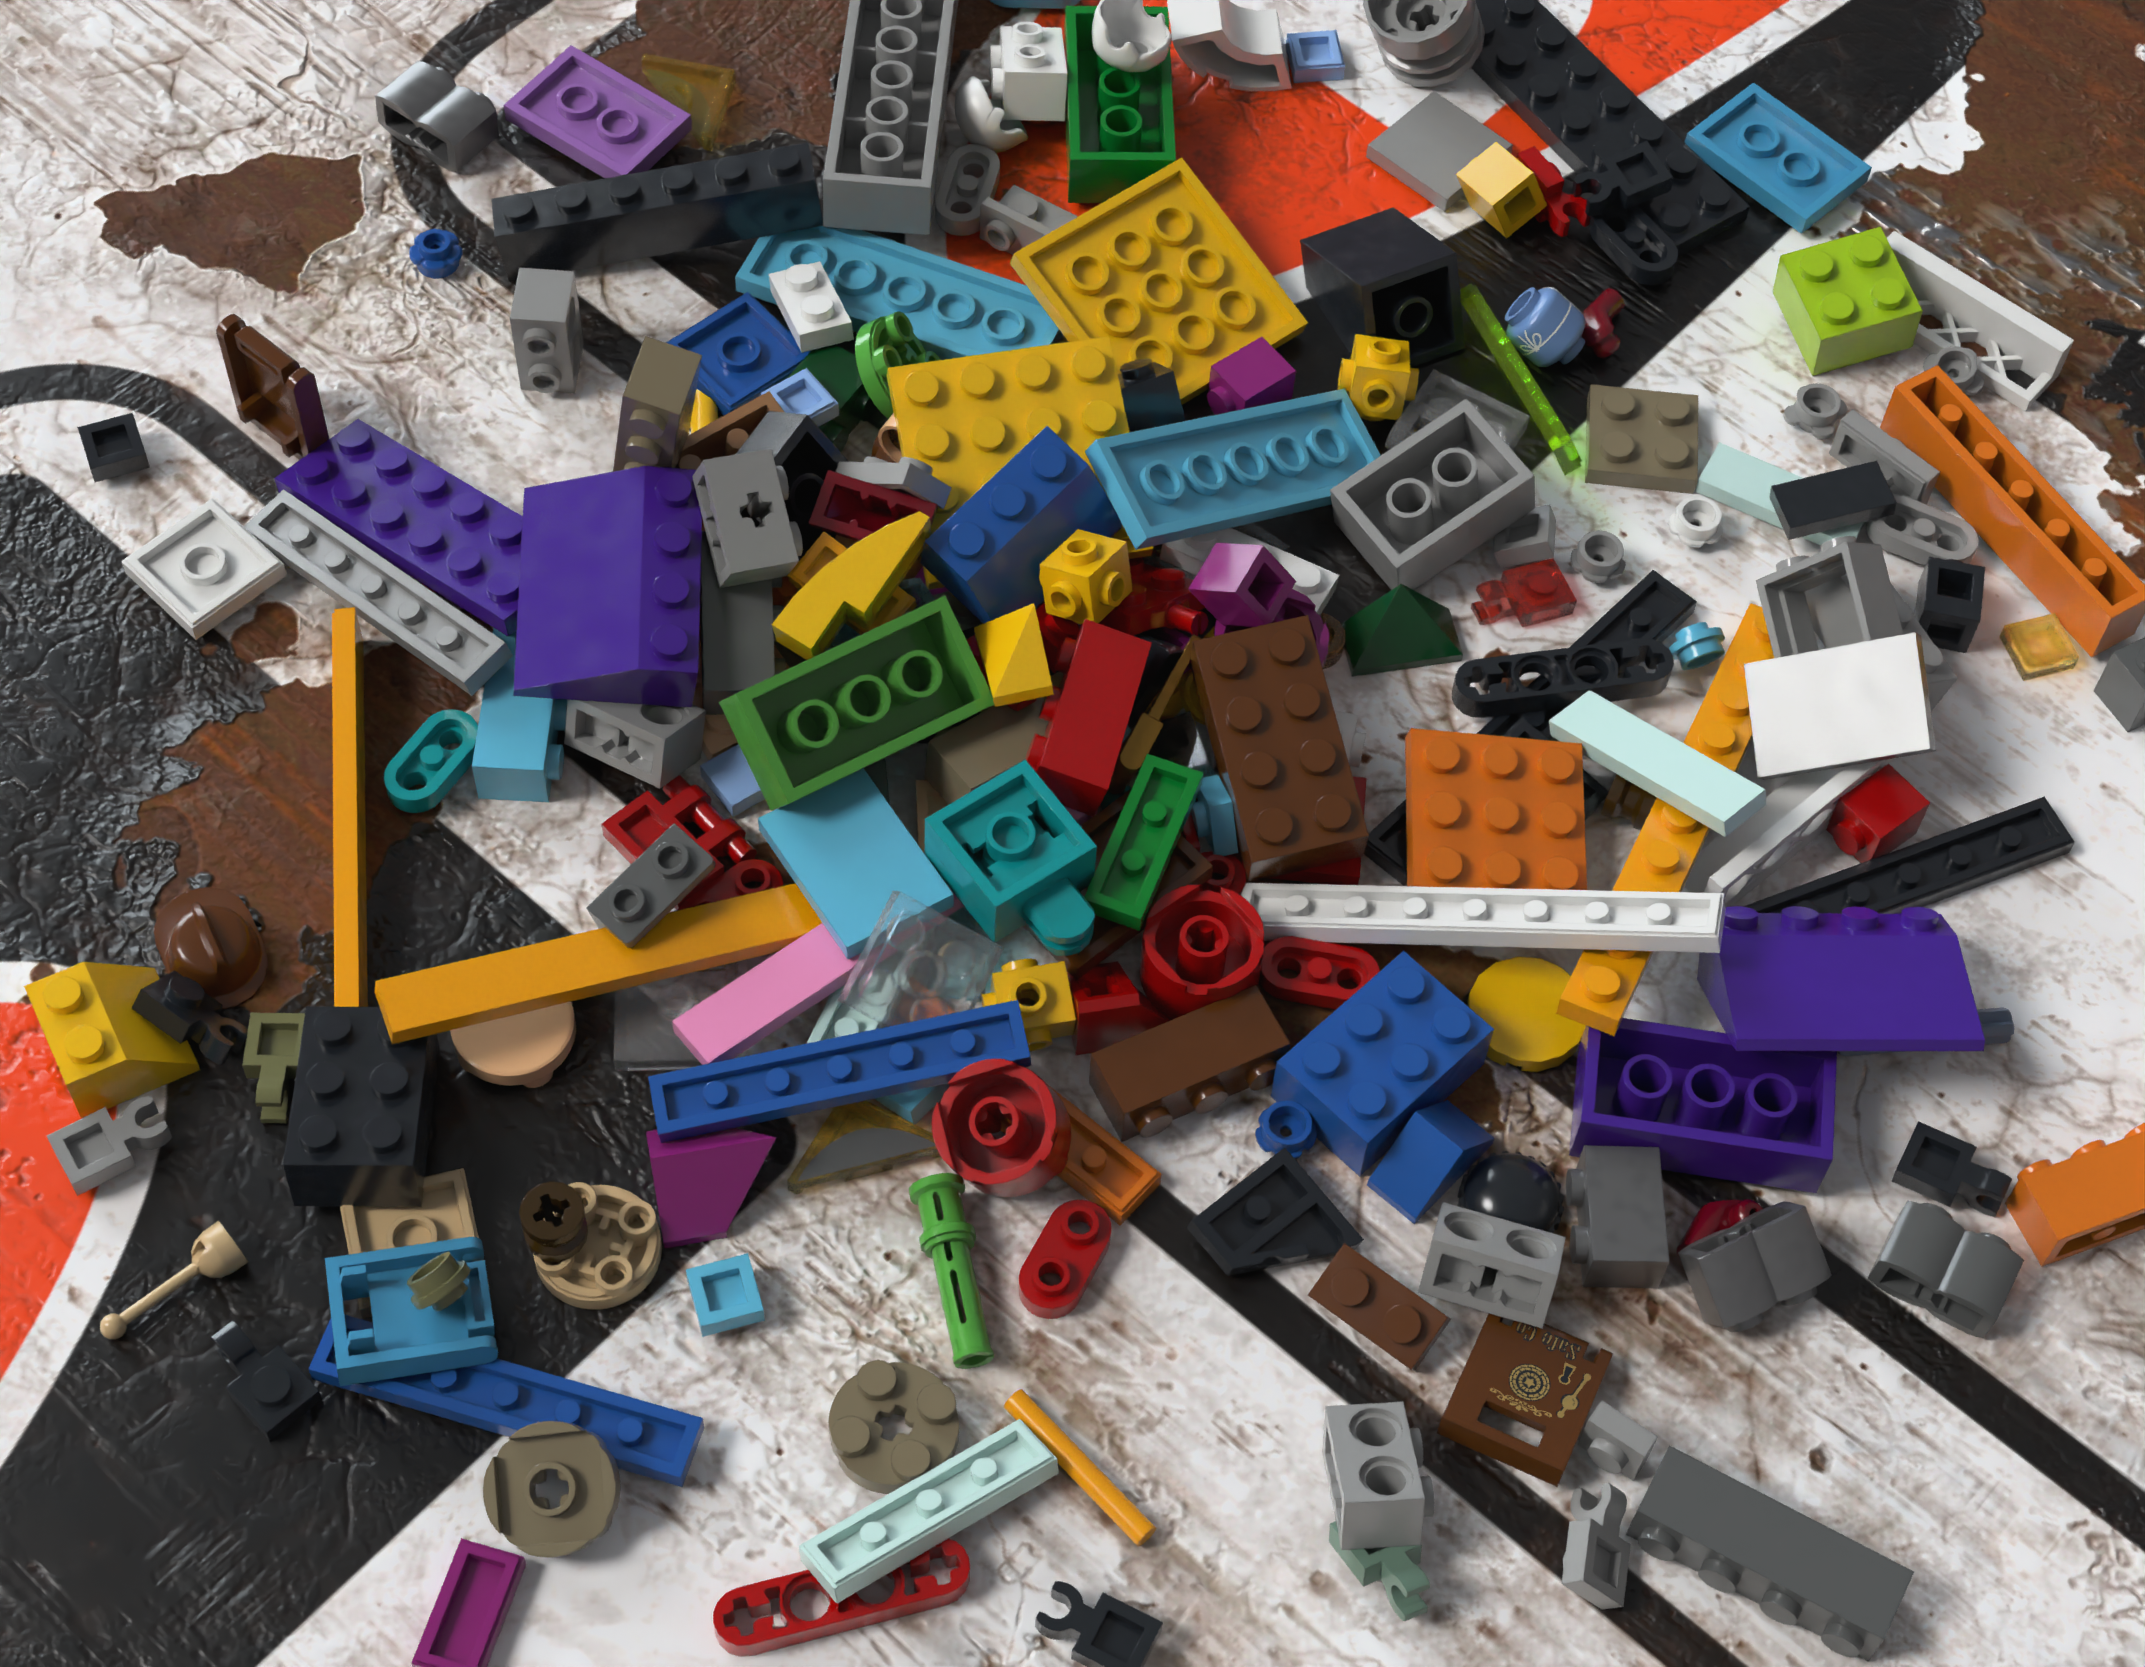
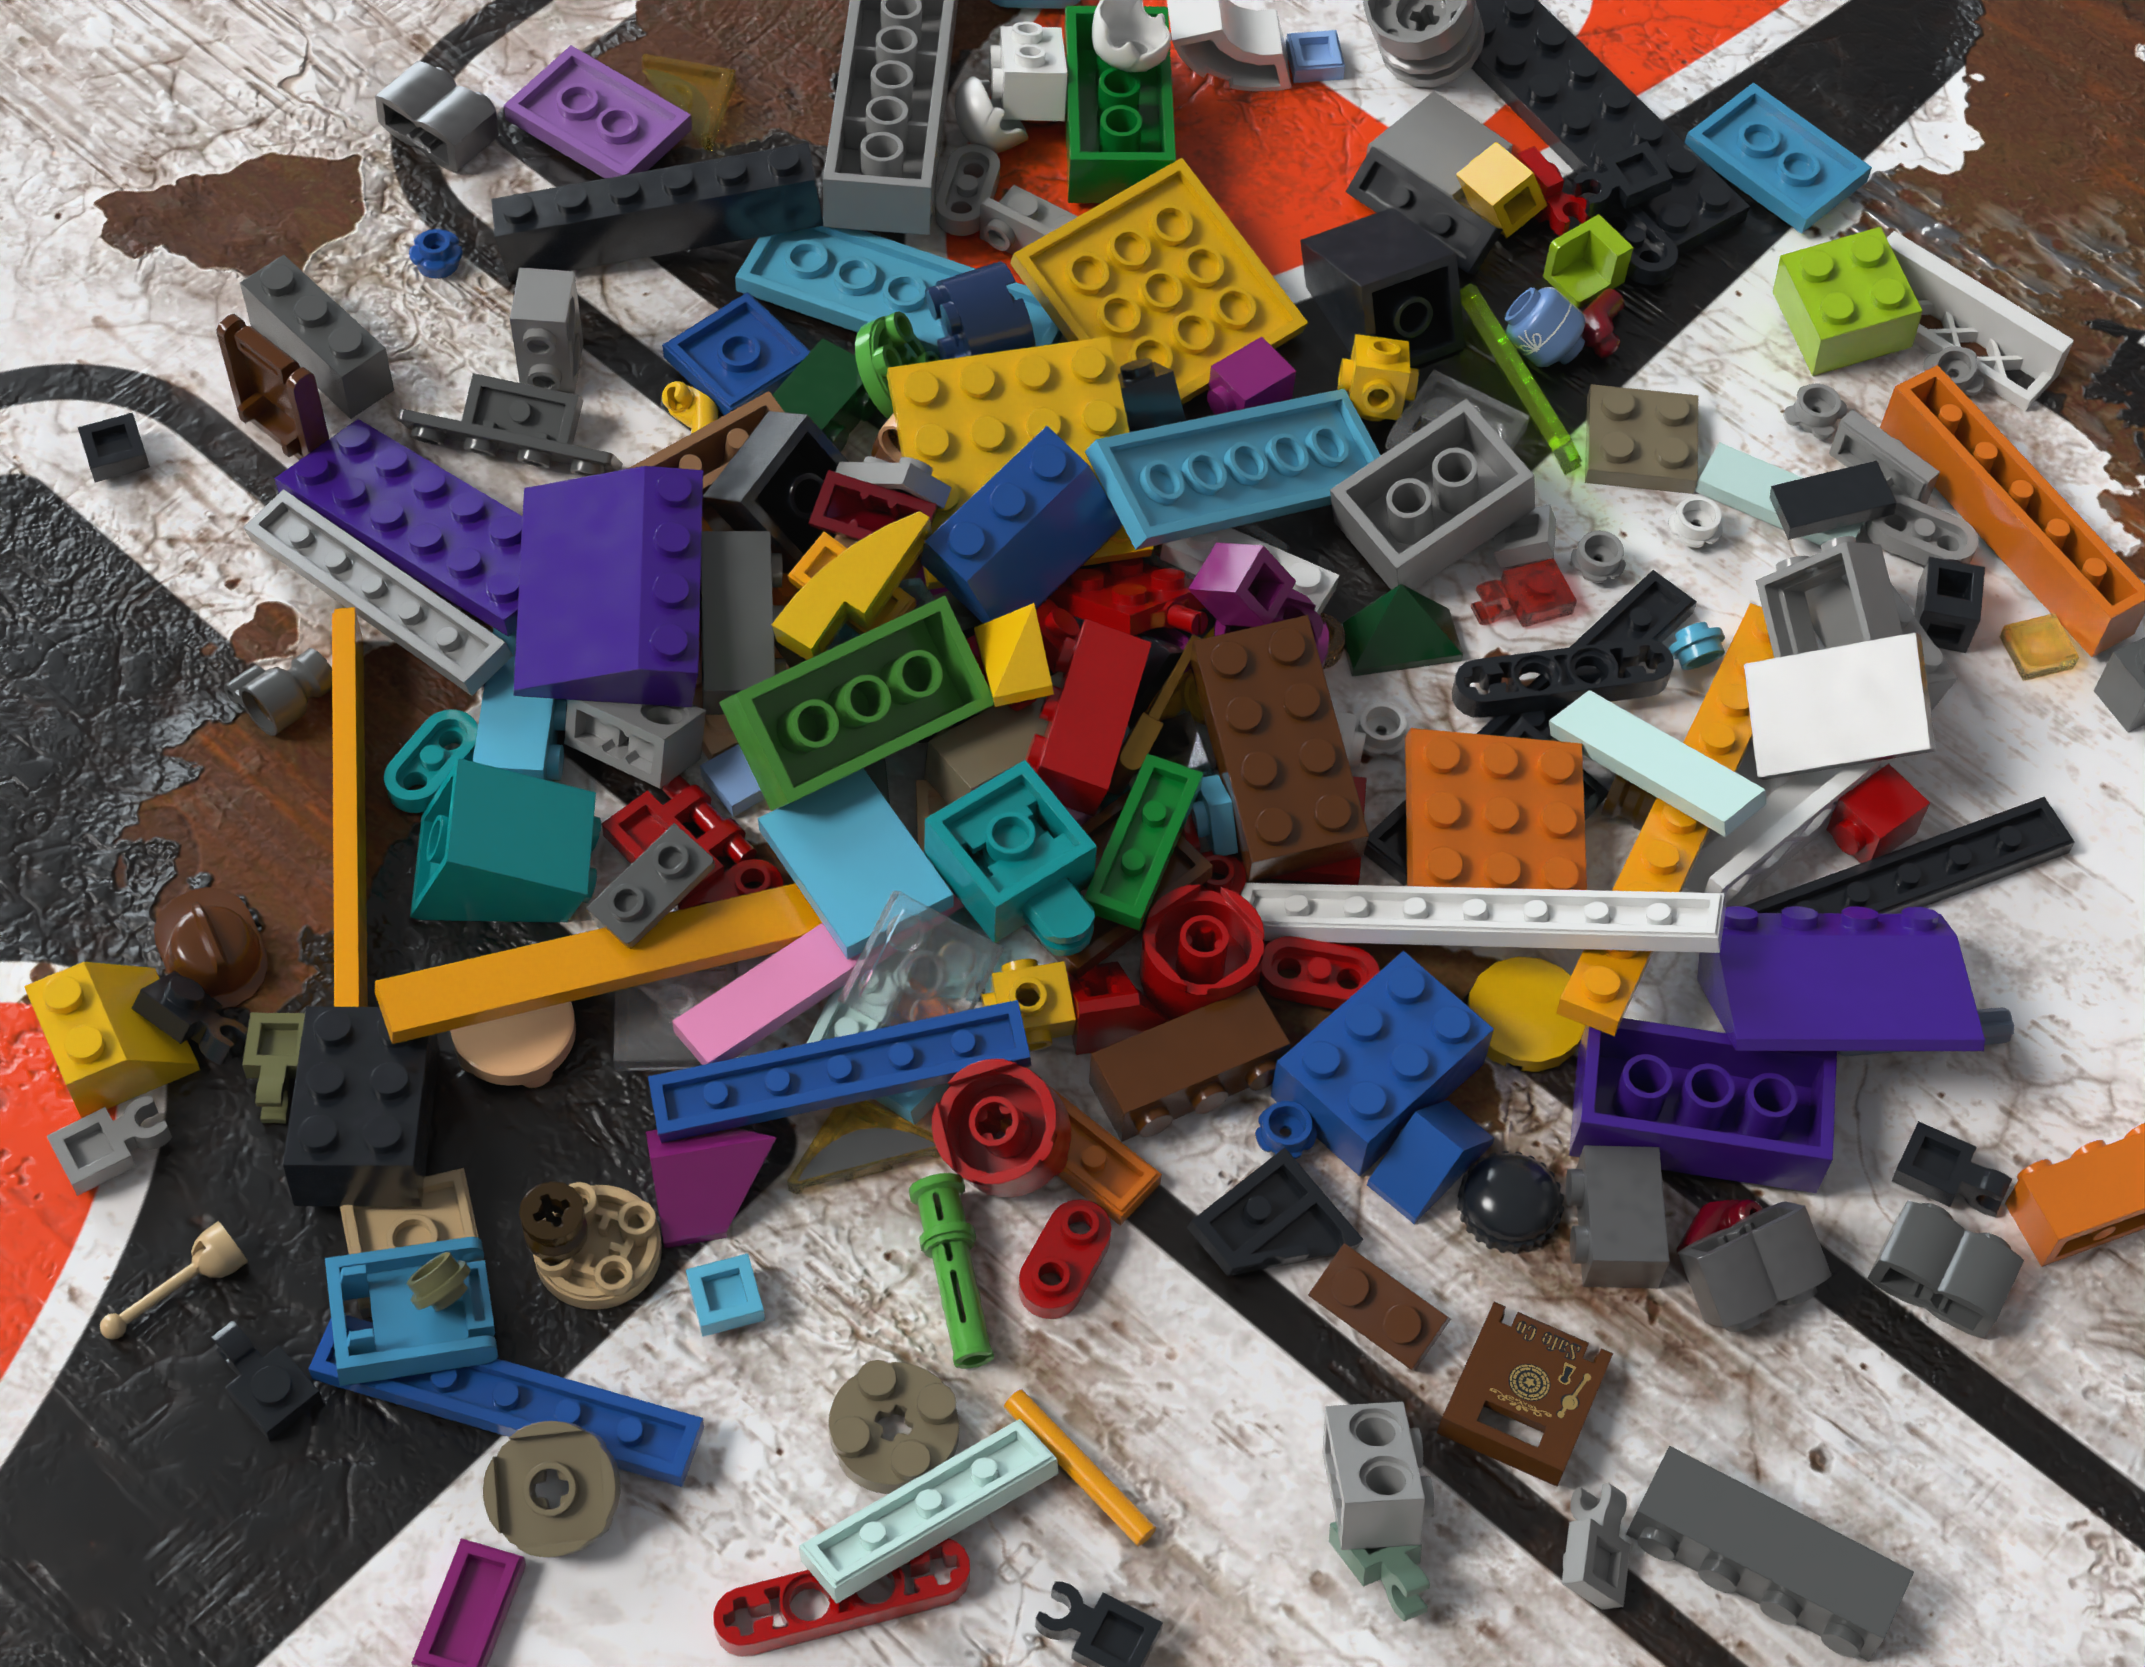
(204, 568): white plate -> none
(279, 695): none -> dark grey piece
(318, 334): none -> dark grey brick
(504, 848): none -> teal slope
(516, 419): none -> dark grey bracket
(657, 406): dark tan brick -> none
(738, 548): light grey brick -> none
(807, 396): light blue tile -> none
(811, 306): white plate -> none
(979, 313): none -> dark blue brick
(1086, 577): yellow brick -> none
(1387, 718): none -> white plate
(1388, 183): none -> black plate
(1492, 1265): light grey brick -> none
(1587, 261): none -> lime panel
(1616, 1441): light grey plate -> none

